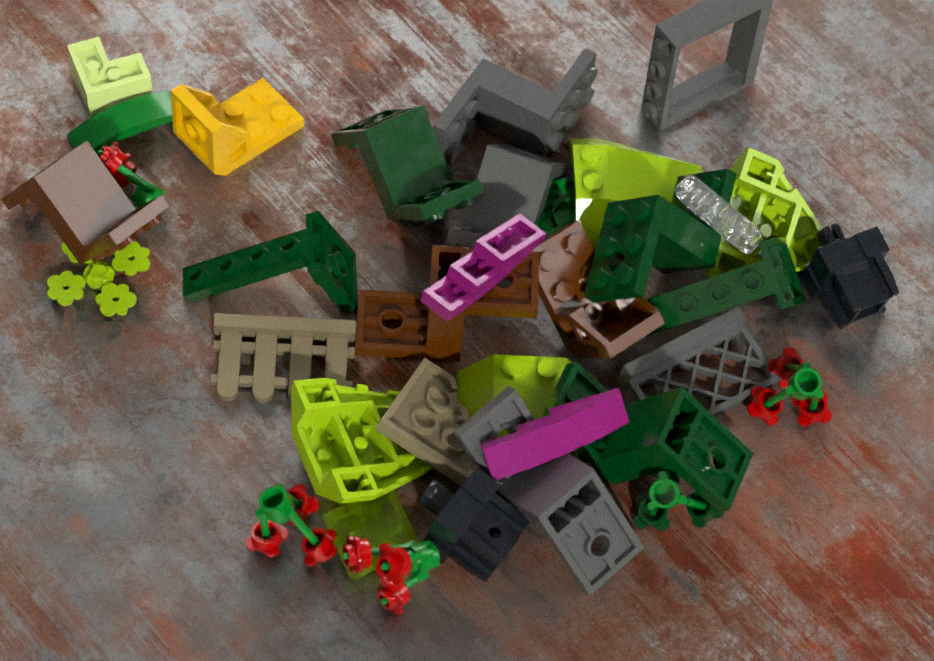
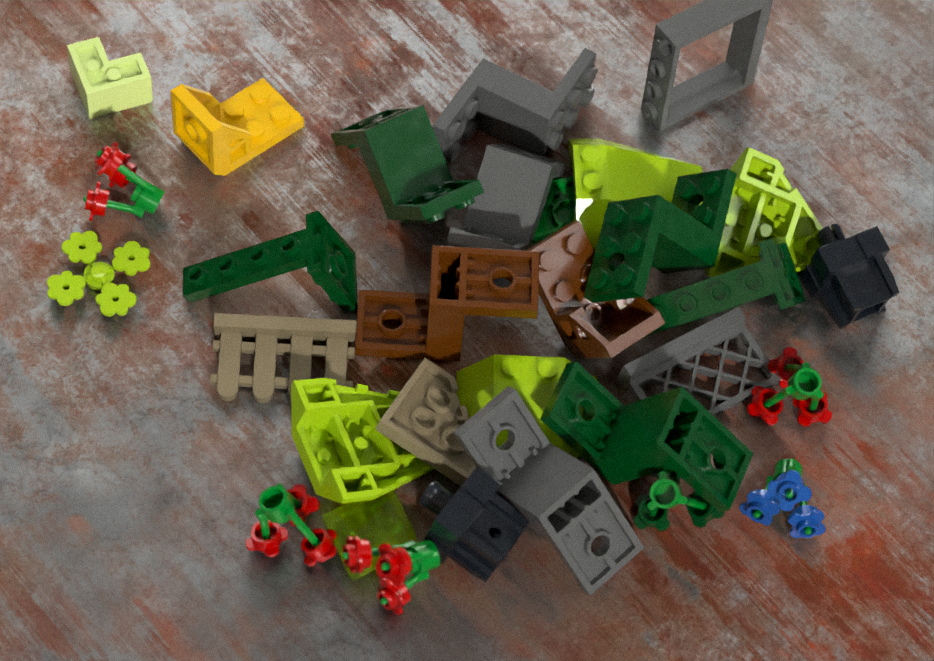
(86, 205): bracket -> none
(124, 120): green slope -> none
(484, 267): magenta slope -> none
(555, 435): magenta slope -> none
(718, 214): clear beam -> none
(789, 490): none -> blue plant

